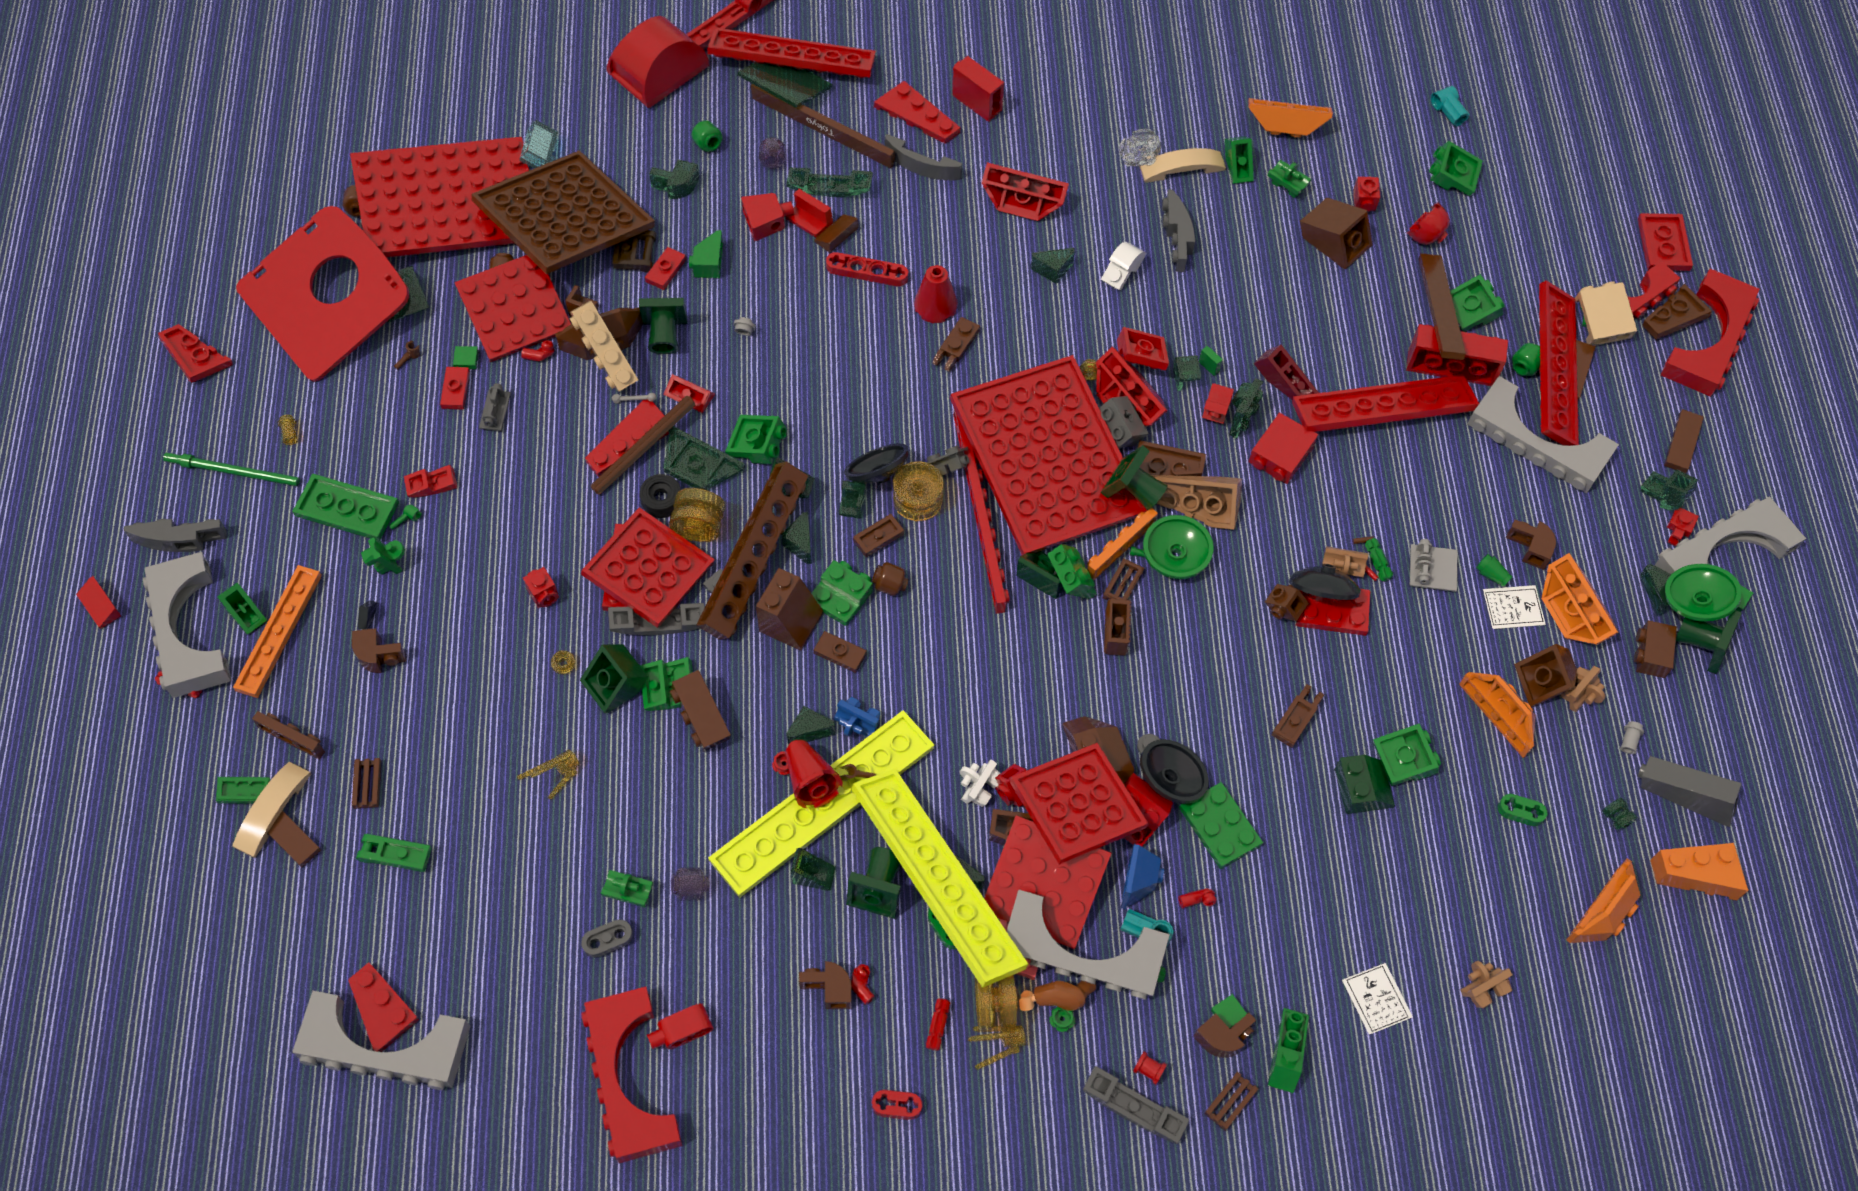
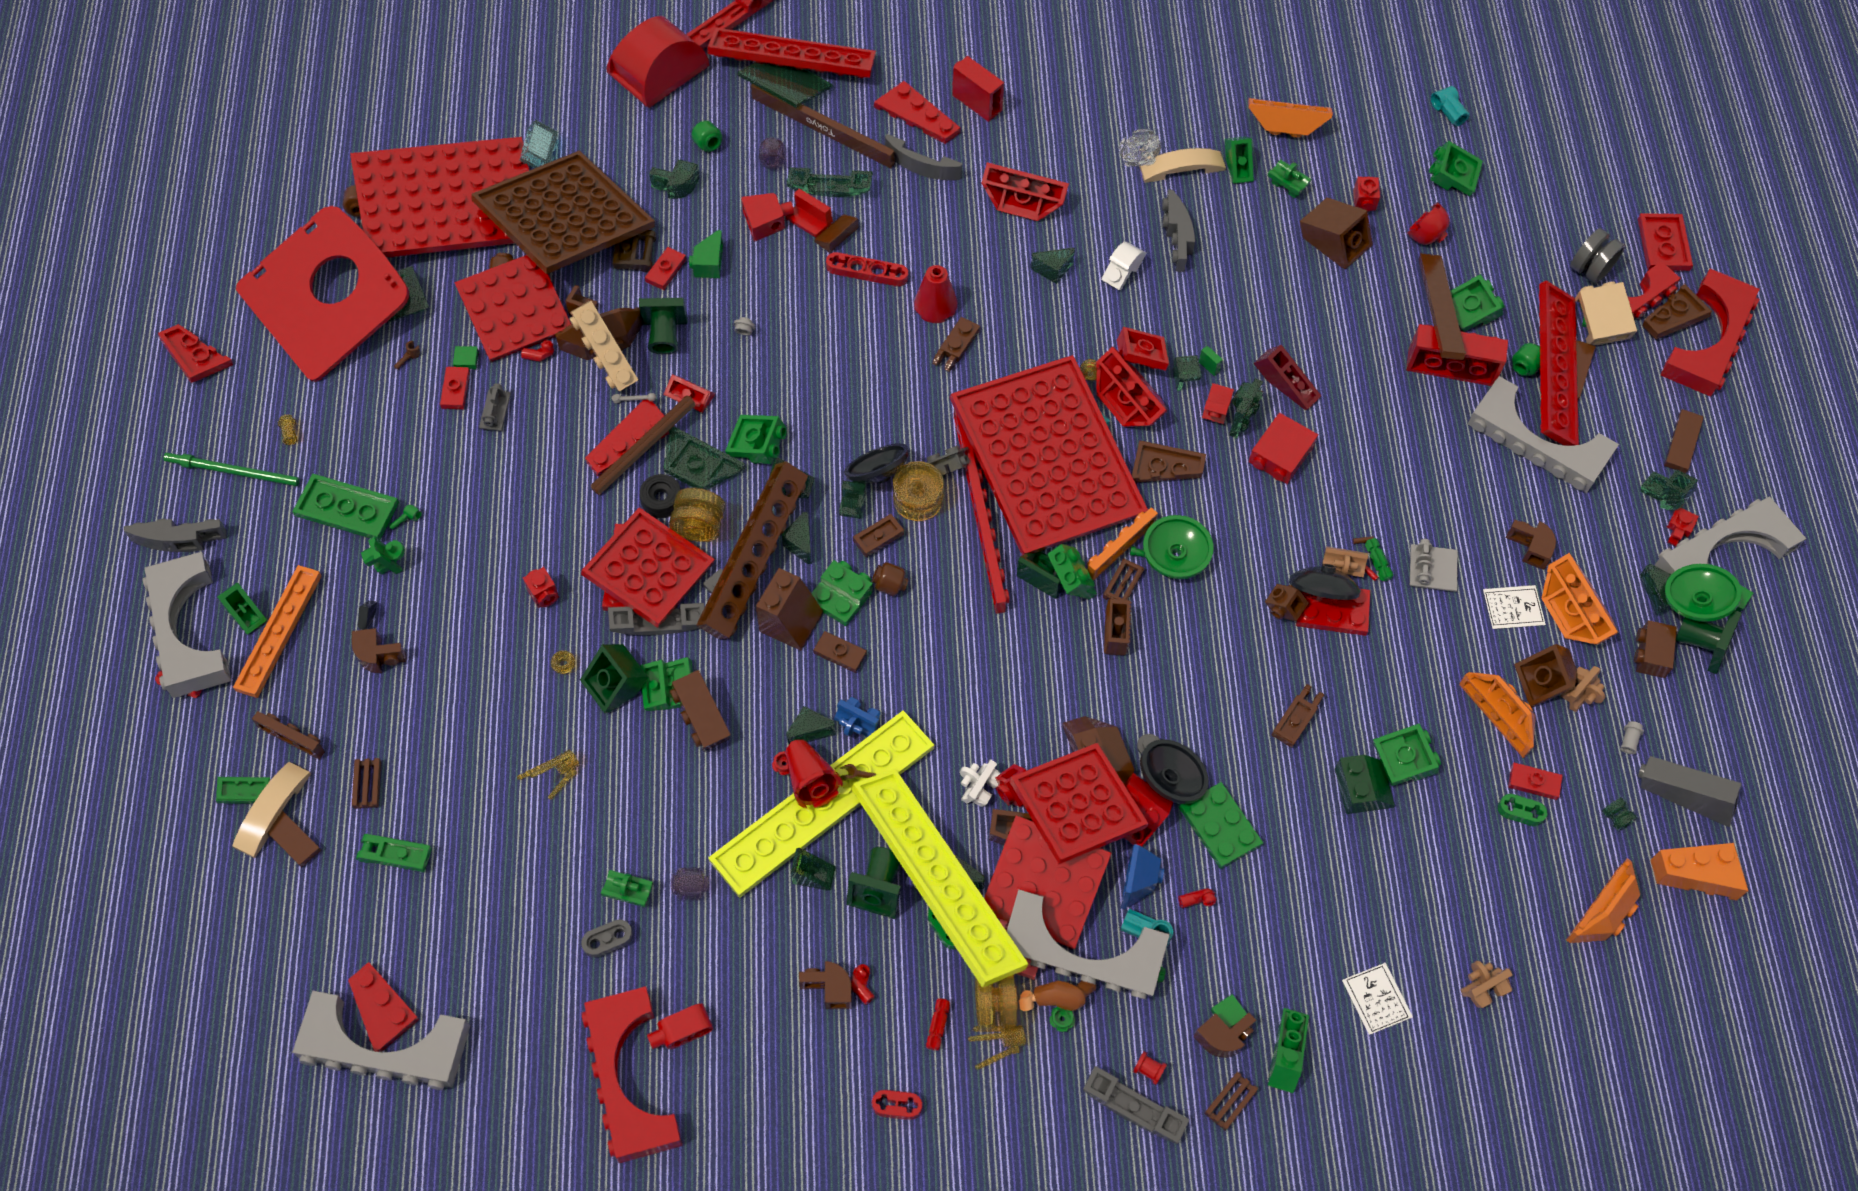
(97, 603): red slope -> none
(429, 483): red slope -> none
(1123, 421): dark grey brick -> none
(1135, 480): dark green plant -> none
(1205, 498): medium nougat wedge -> none
(1385, 403): red plate -> none
(1493, 570): green cone -> none
(1535, 781): none -> red plate
(1597, 255): none -> dark grey wheel

